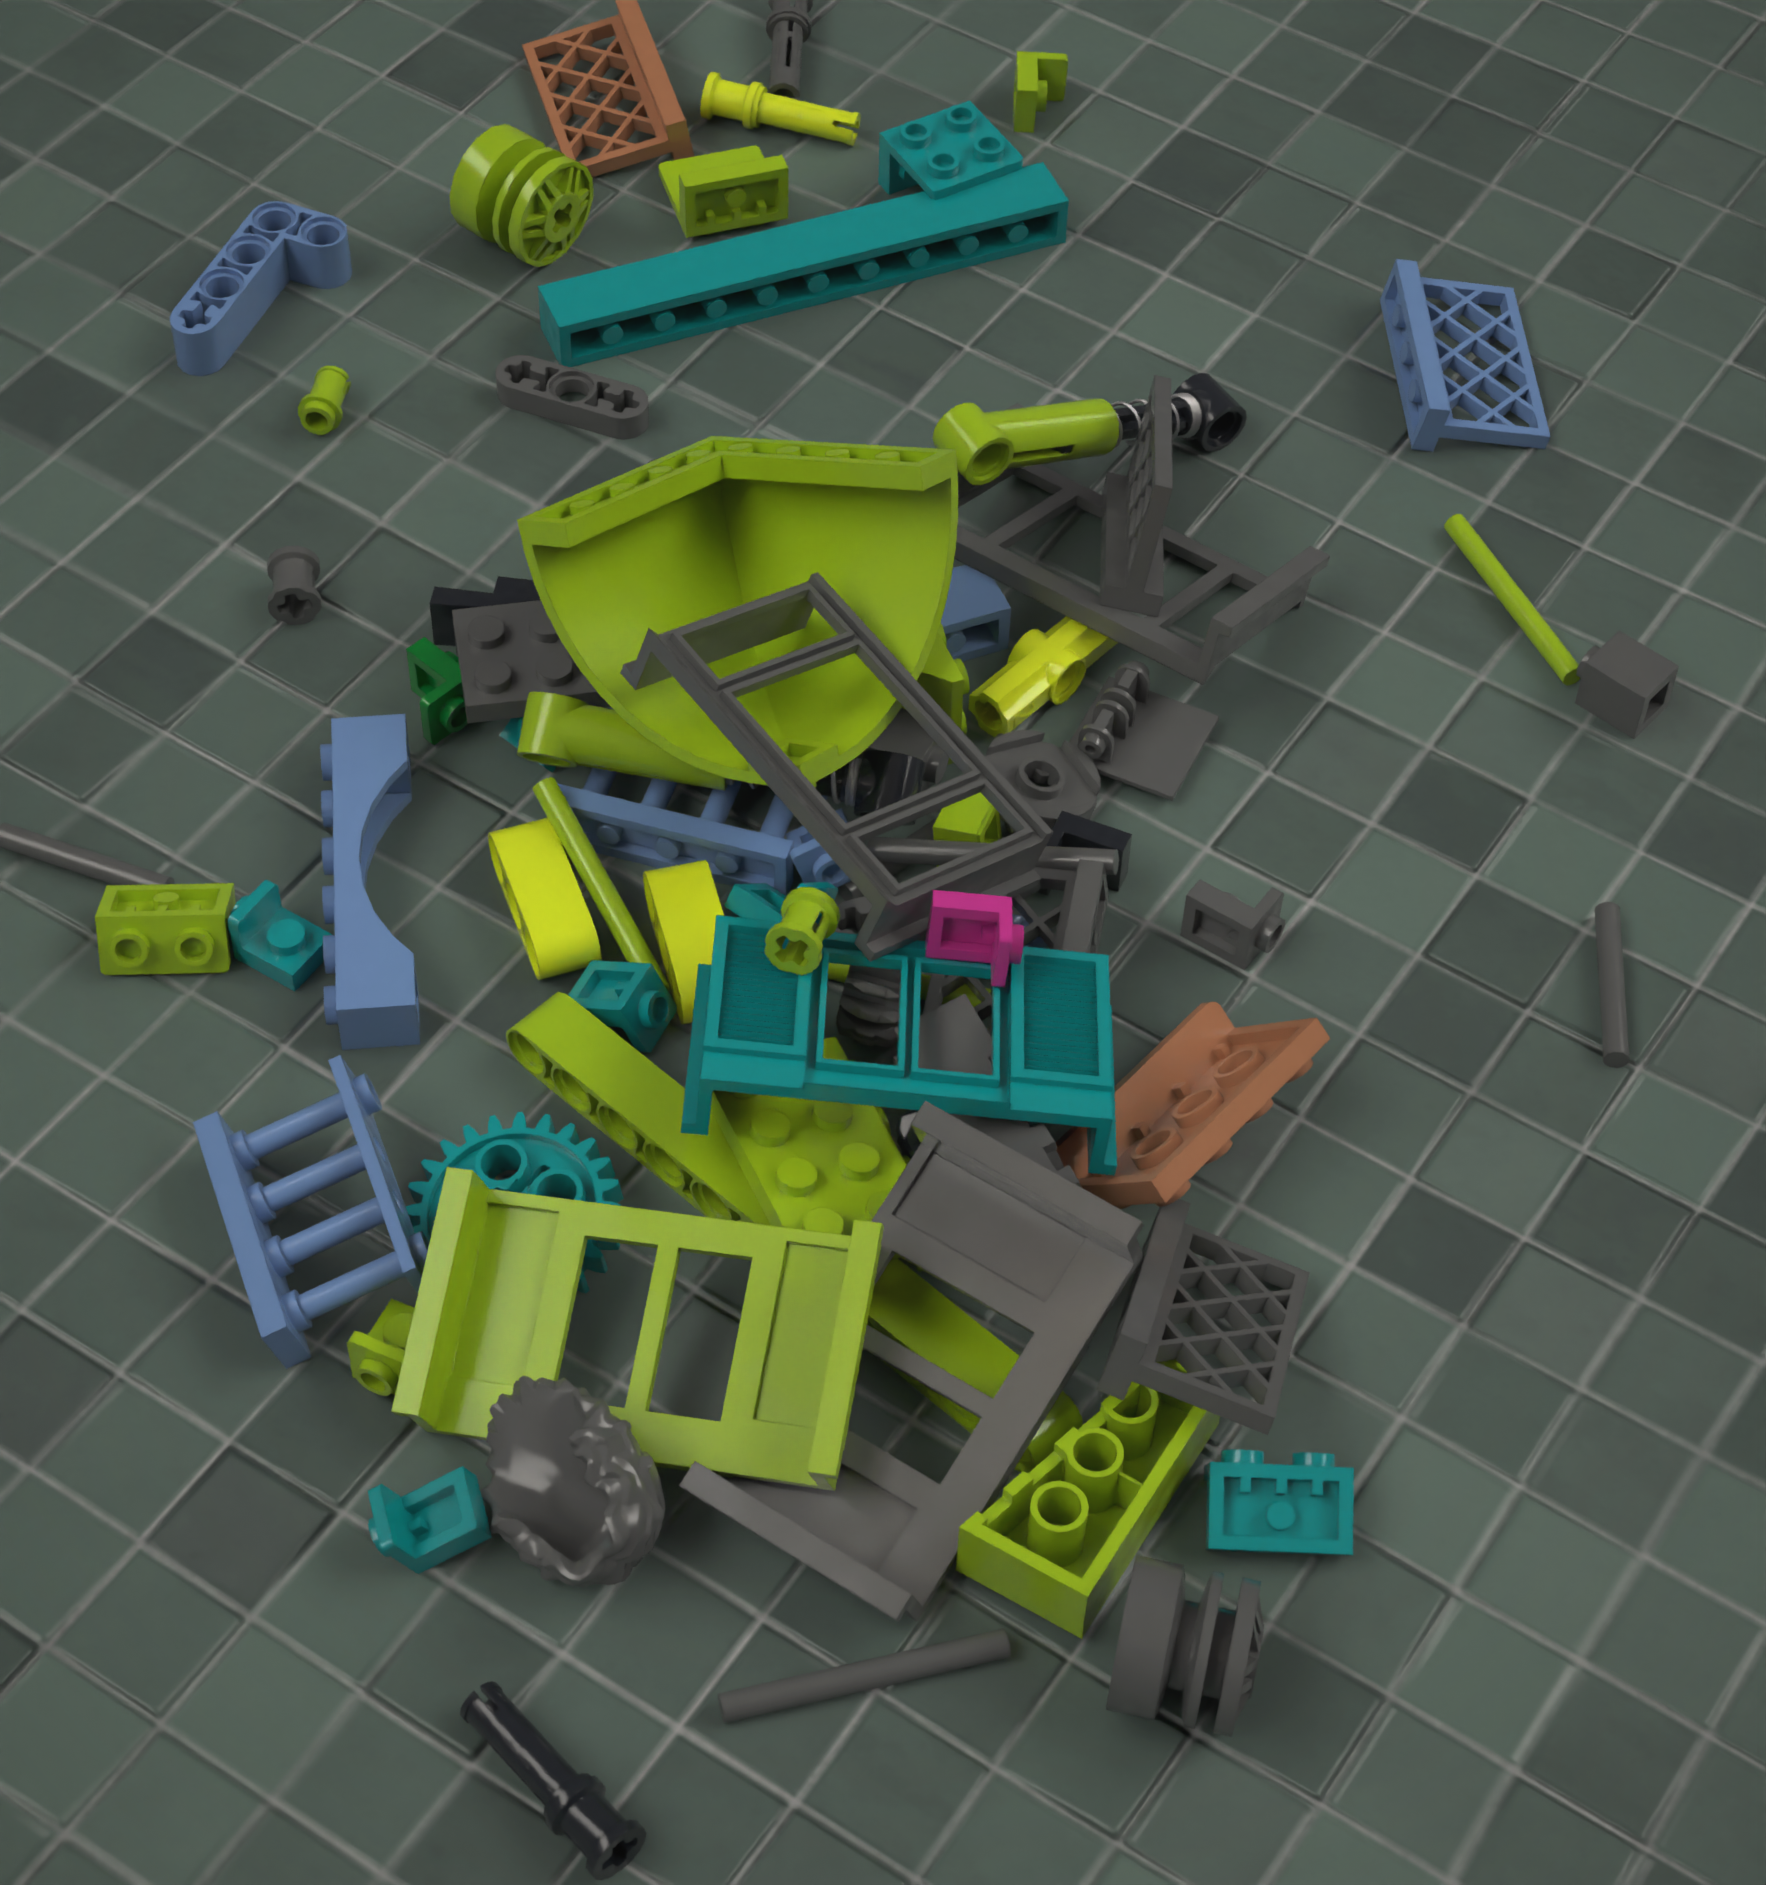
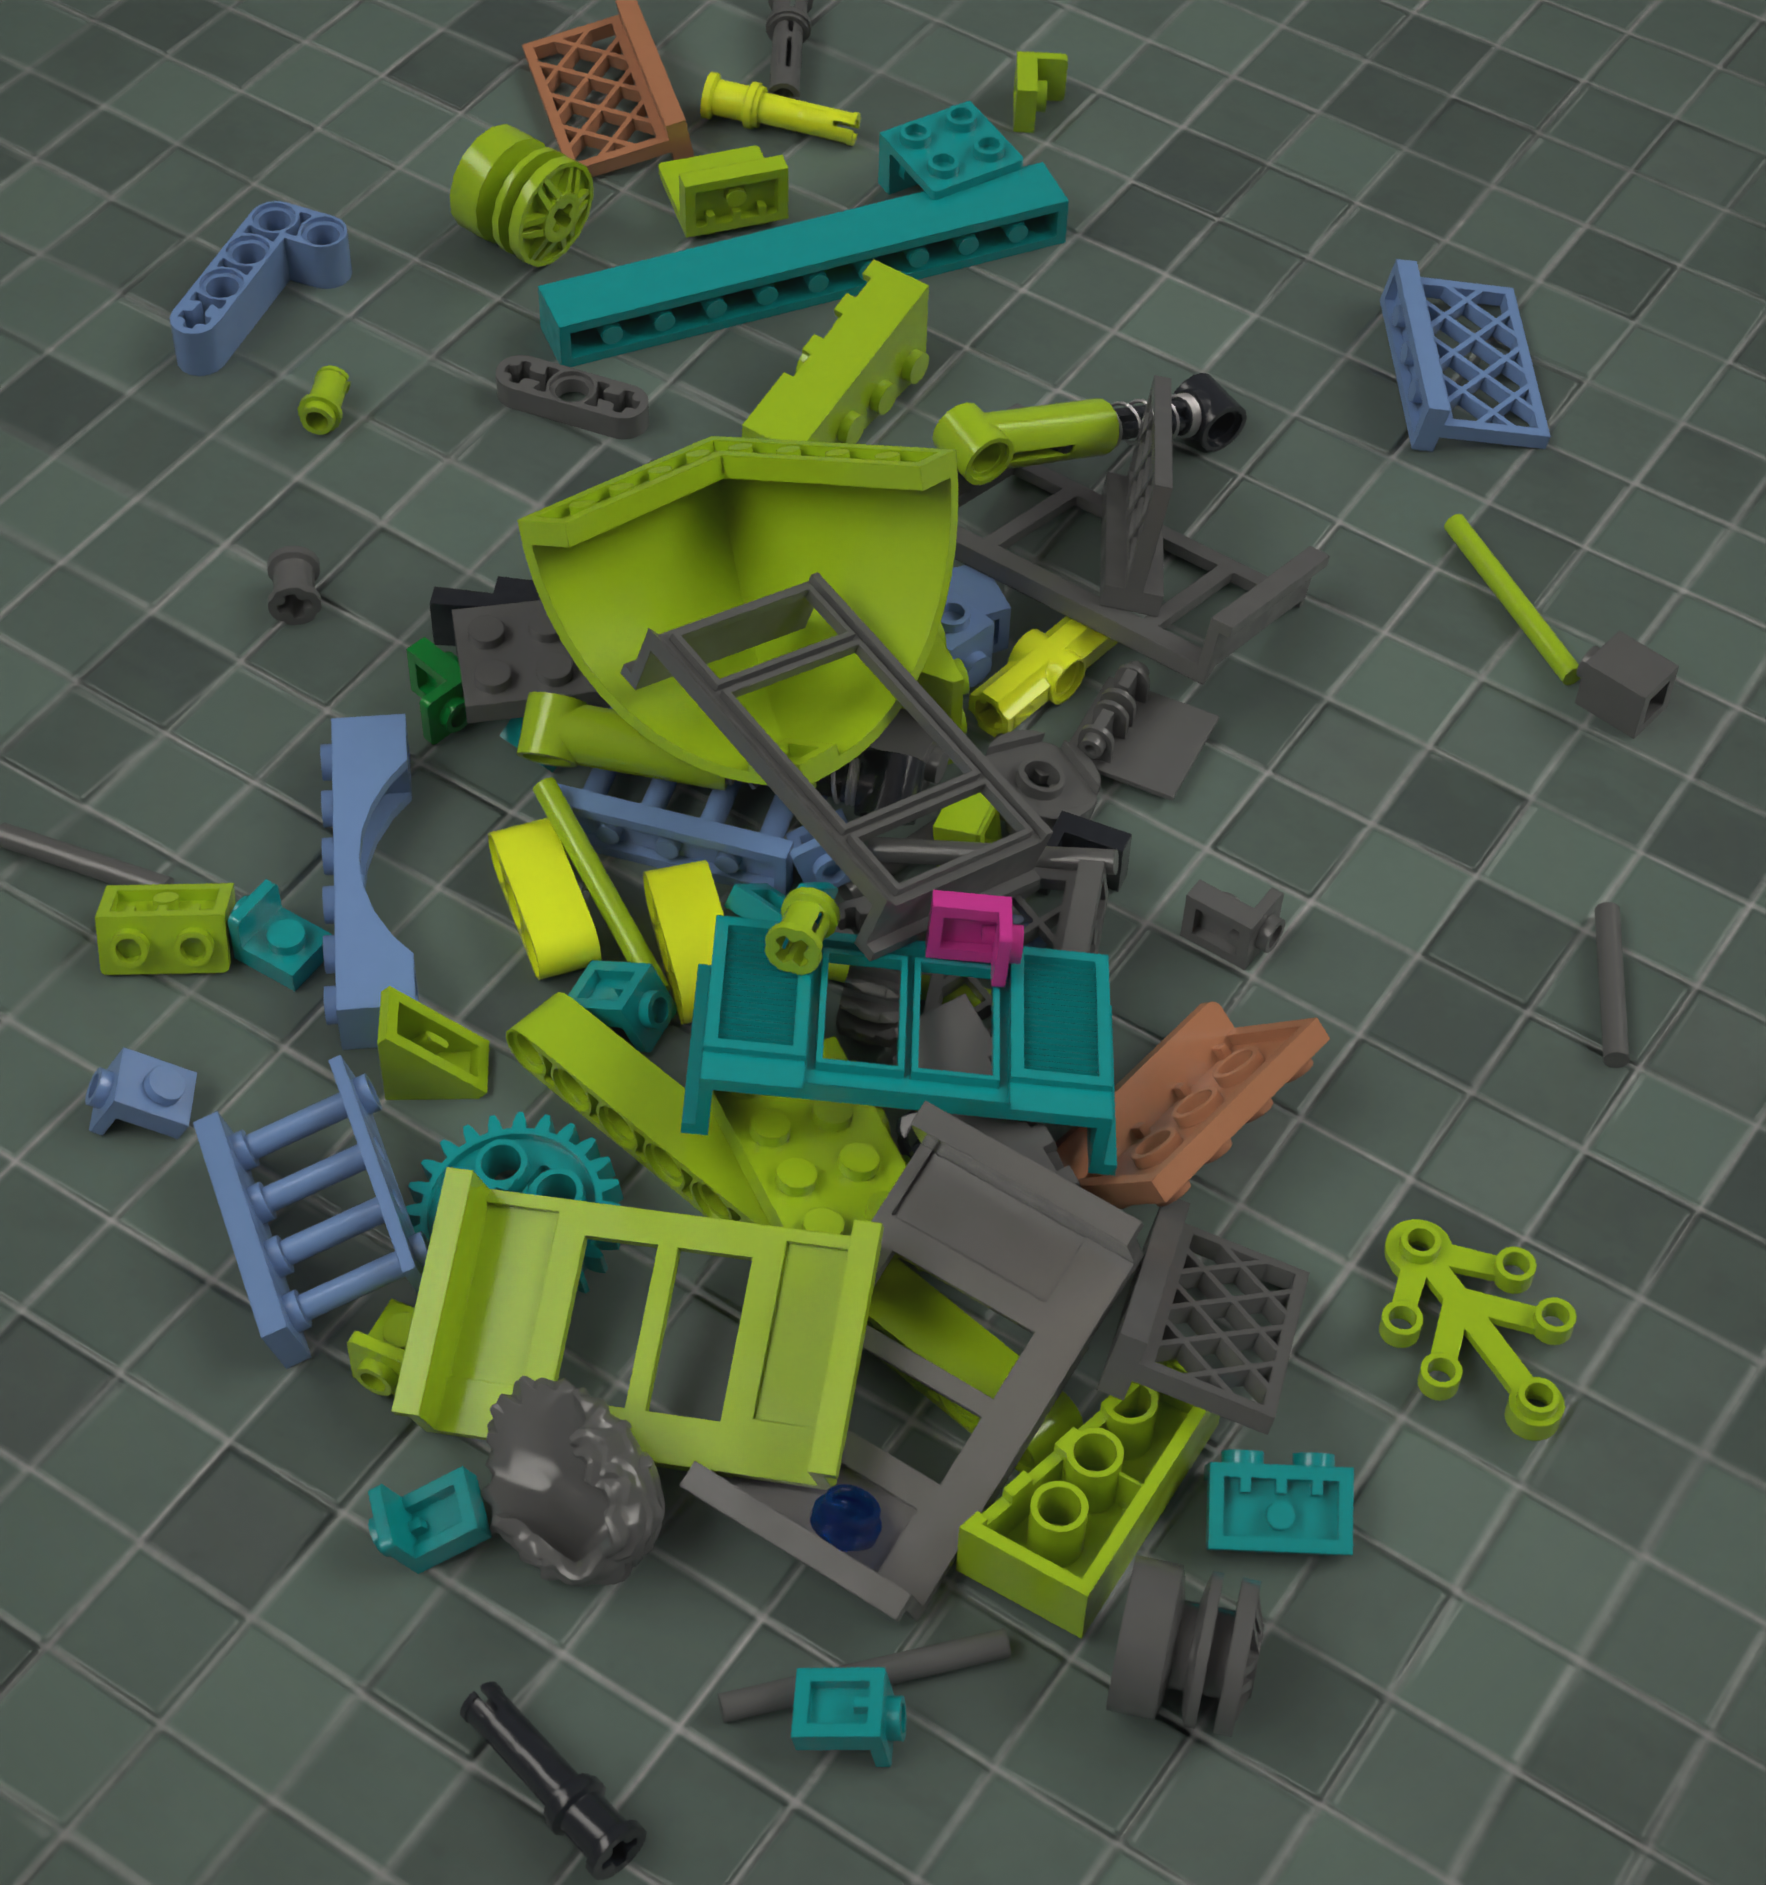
(141, 1093): none -> medium blue bracket
(428, 1053): none -> lime slope
(847, 1518): none -> clear blue plate
(848, 1711): none -> teal bracket
(855, 368): none -> lime wedge
(968, 636): none -> medium blue bracket
(1474, 1316): none -> lime plant

